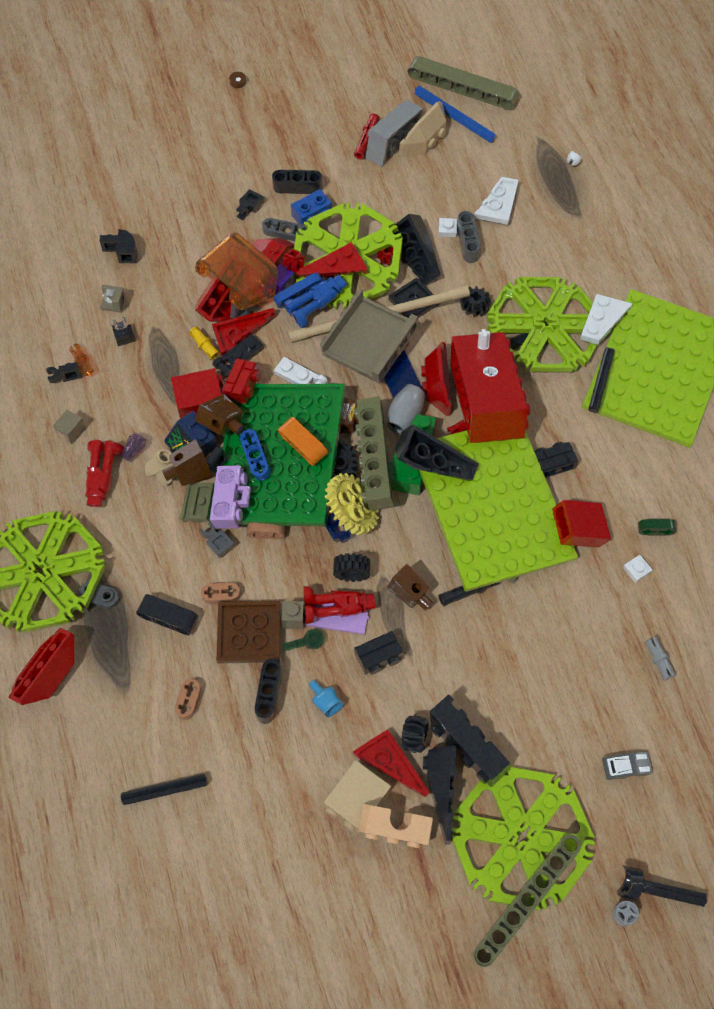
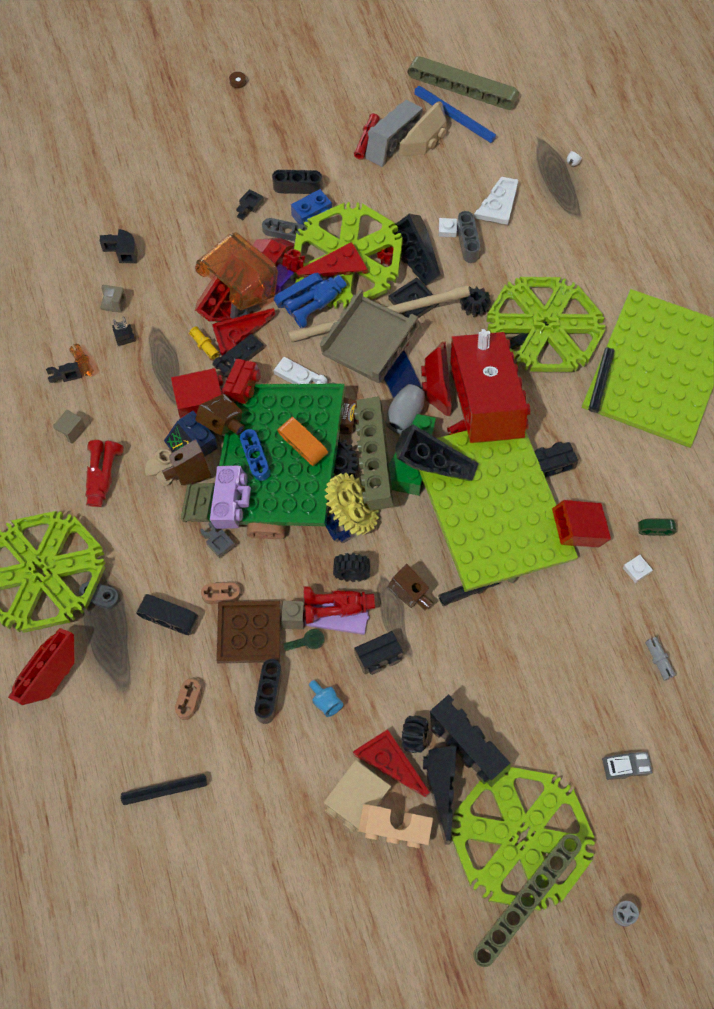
(133, 446): clear purple cone -> none
(216, 459): black tile -> none
(602, 317): white wing -> none
(635, 884): black piece -> none

